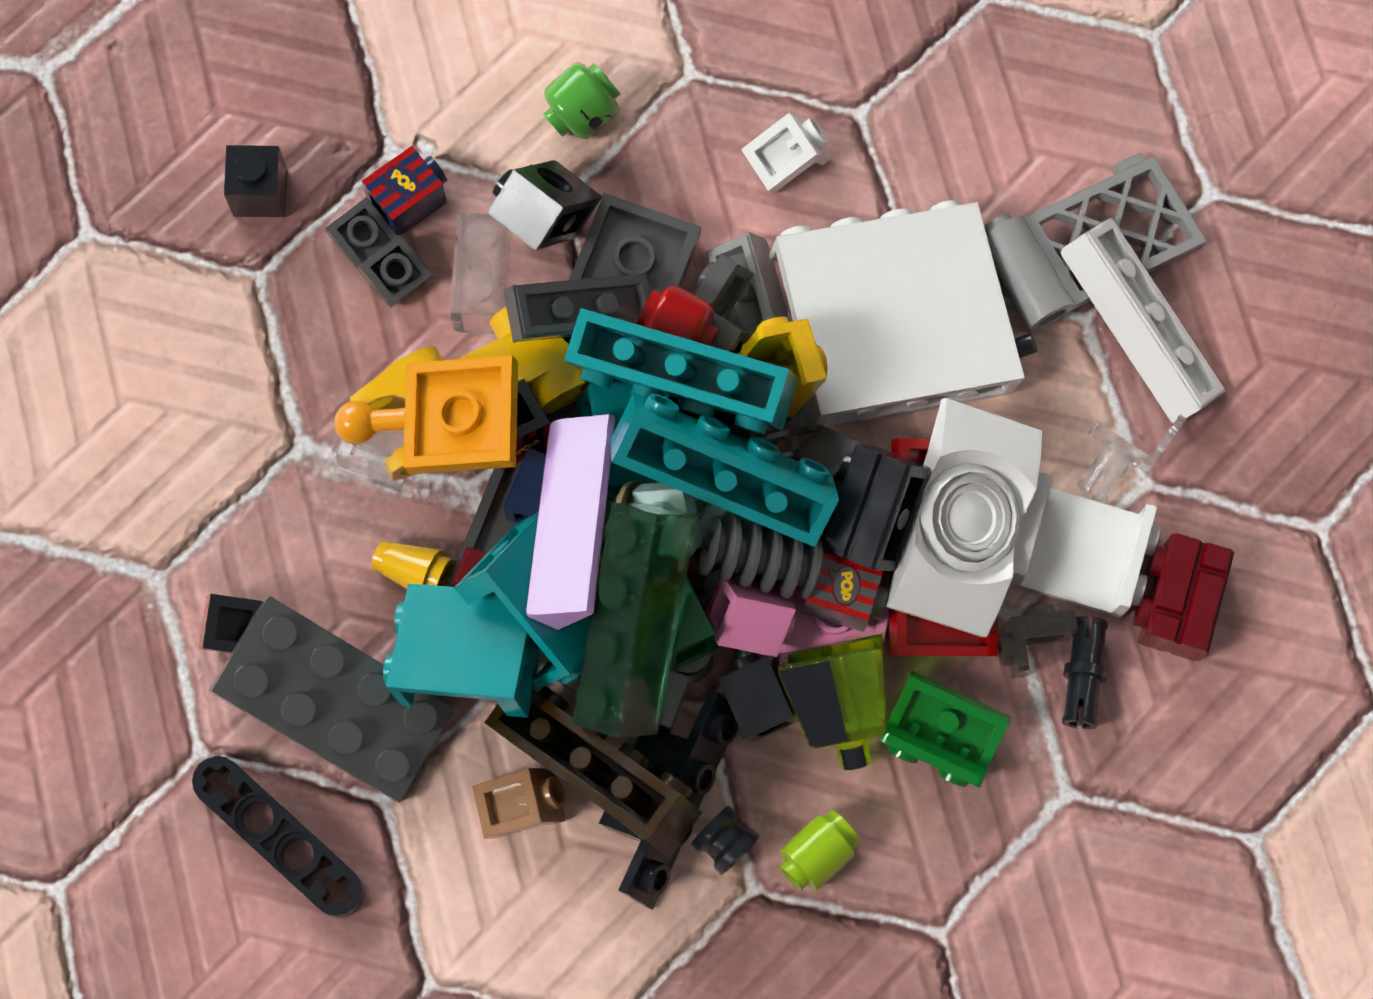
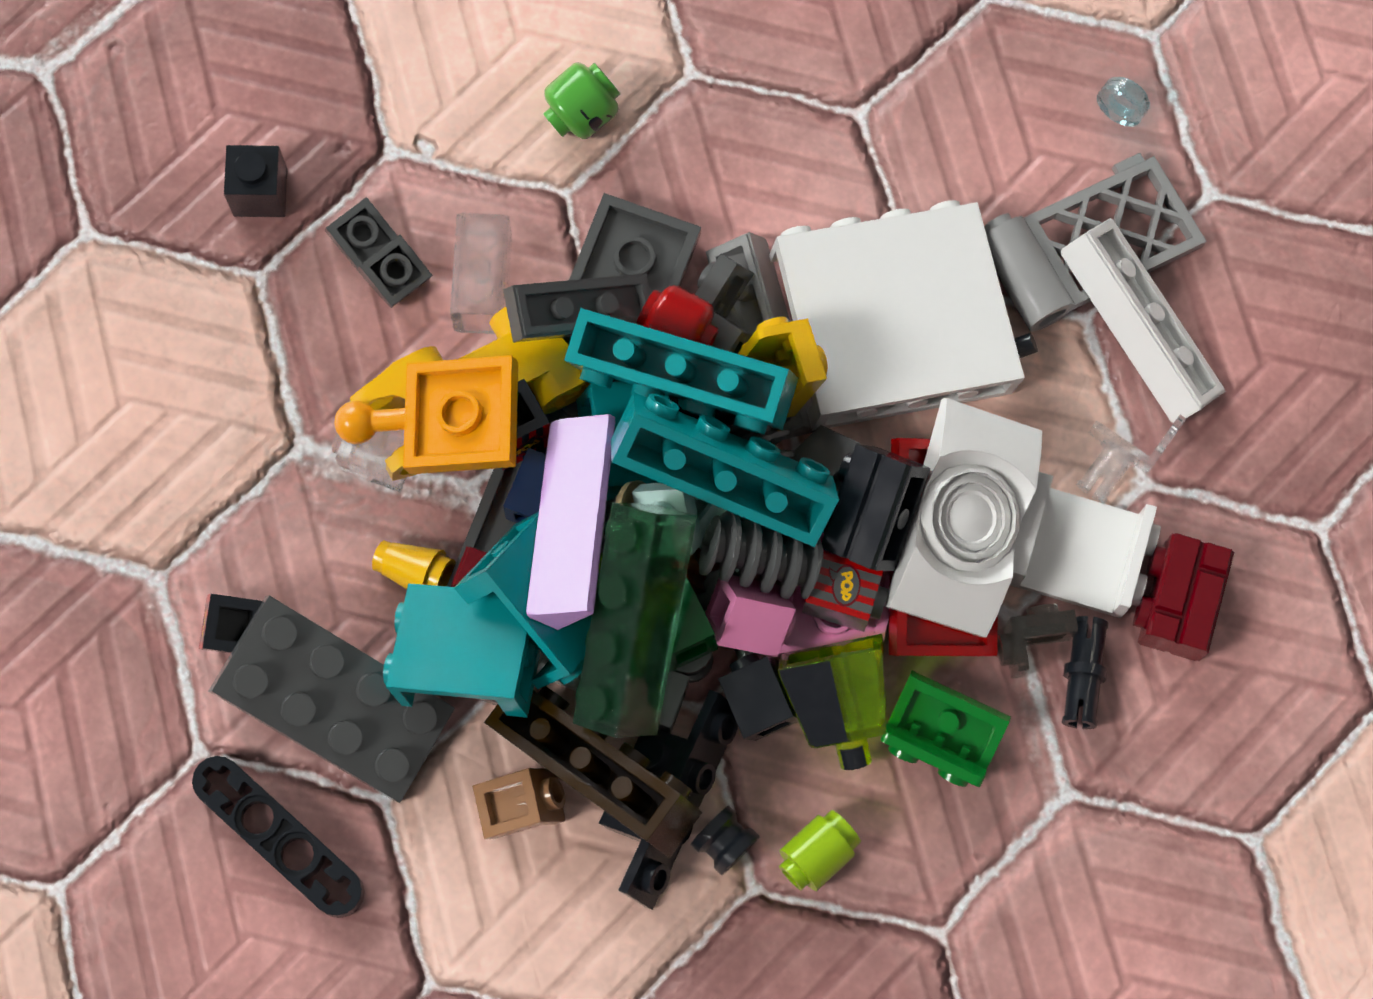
(406, 189): dark blue brick -> none
(543, 203): black brick -> none
(787, 150): white bracket -> none
(1123, 101): none -> clear light blue tile

